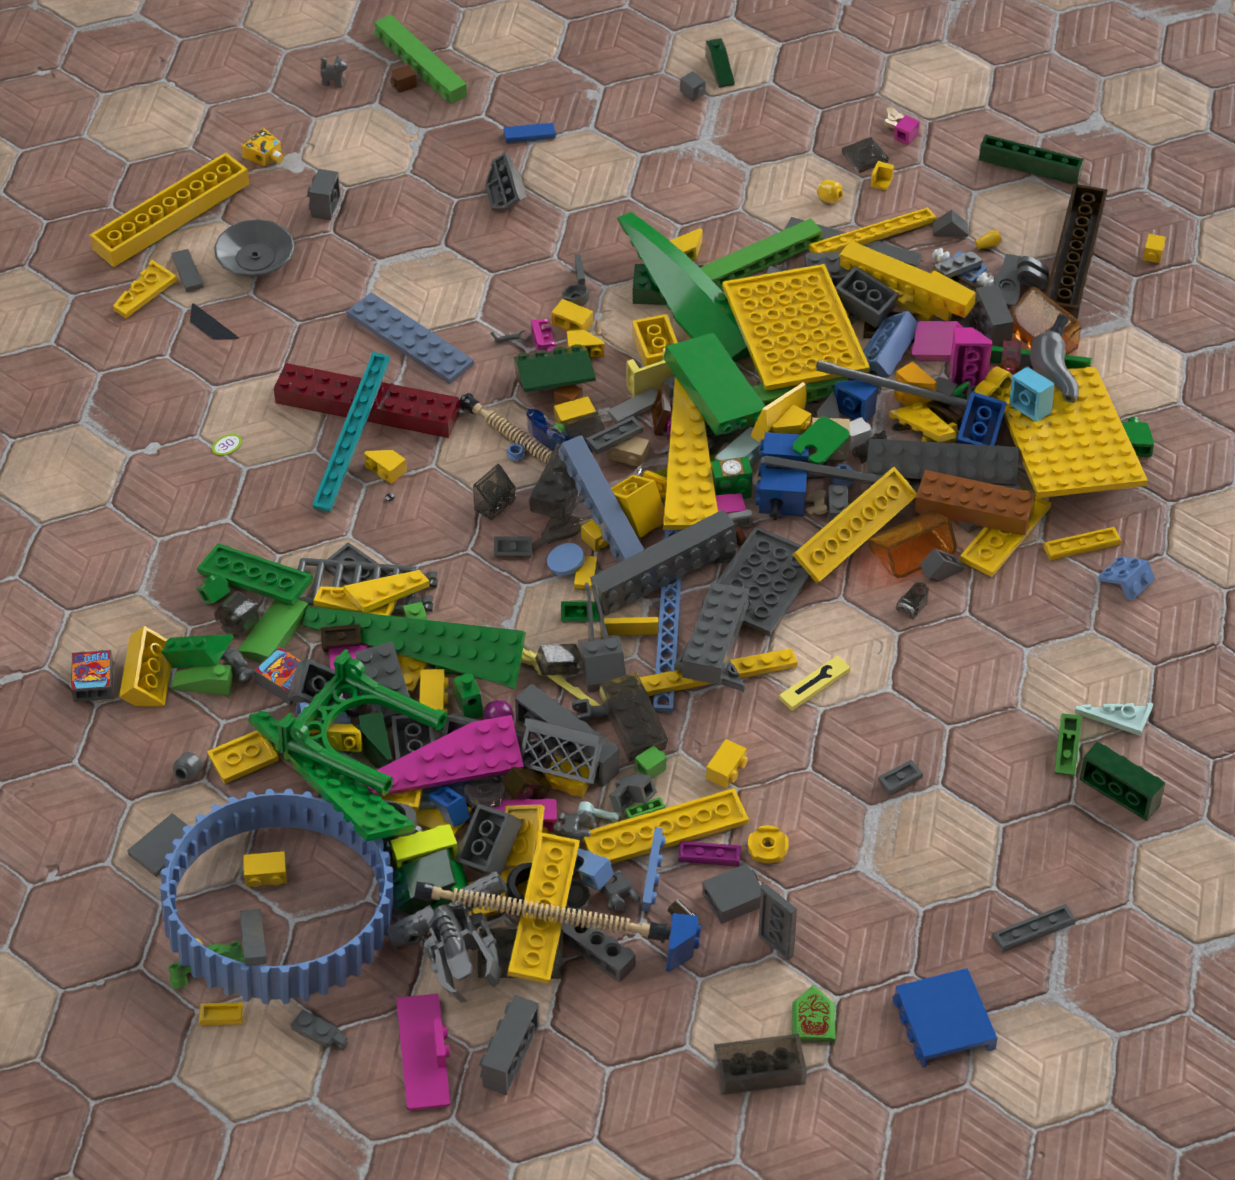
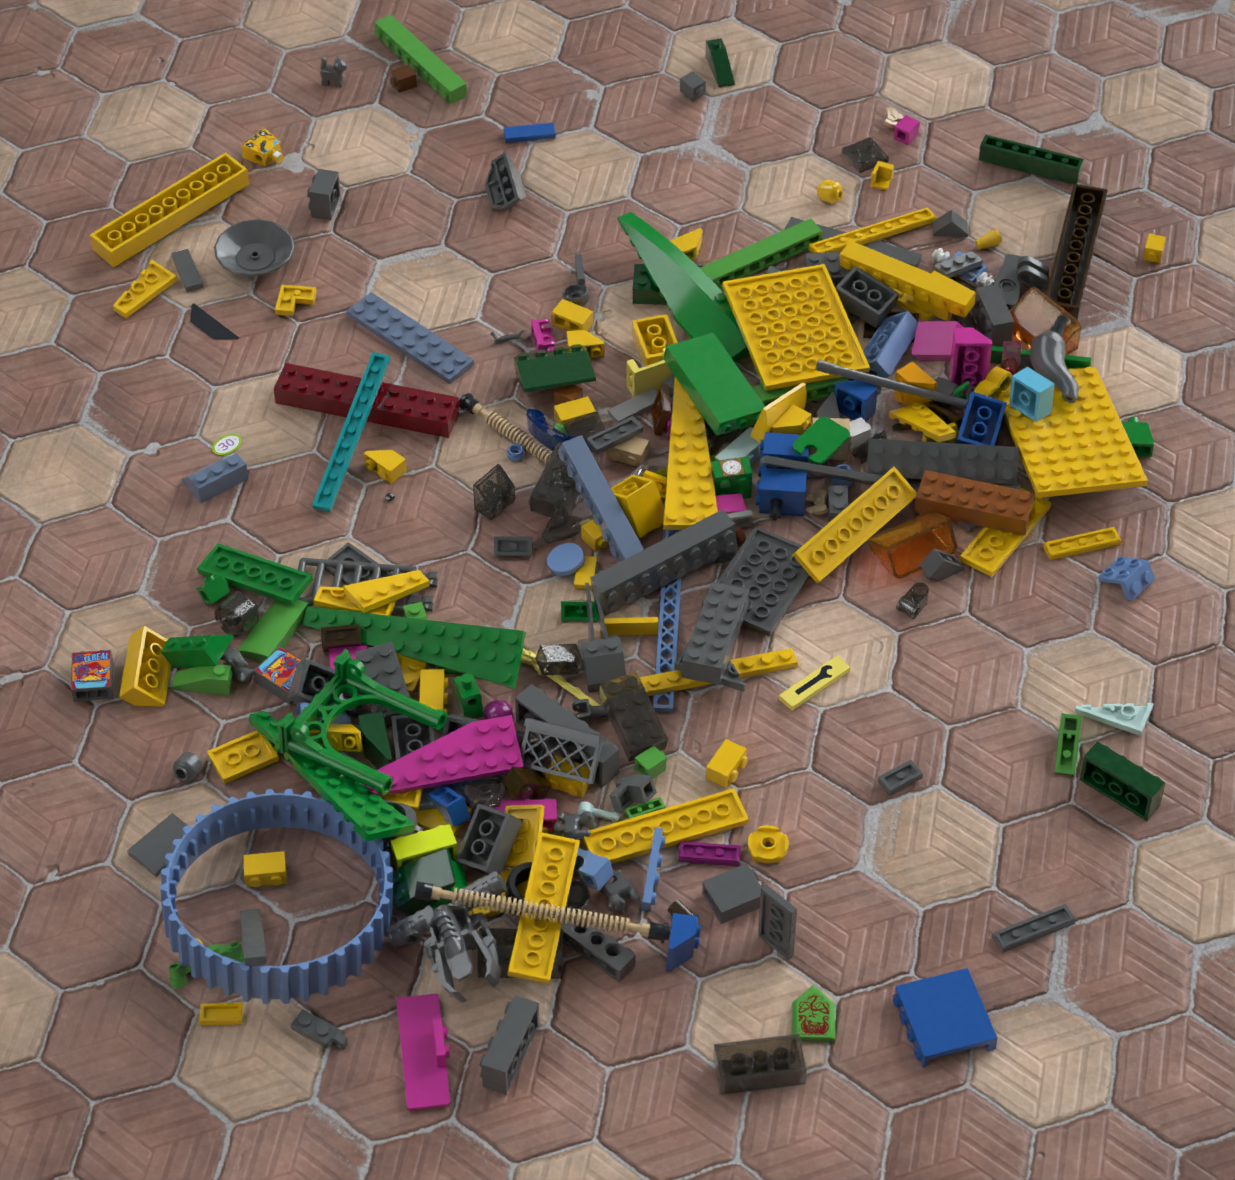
(216, 477): none -> sand blue slope
(290, 295): none -> yellow plate

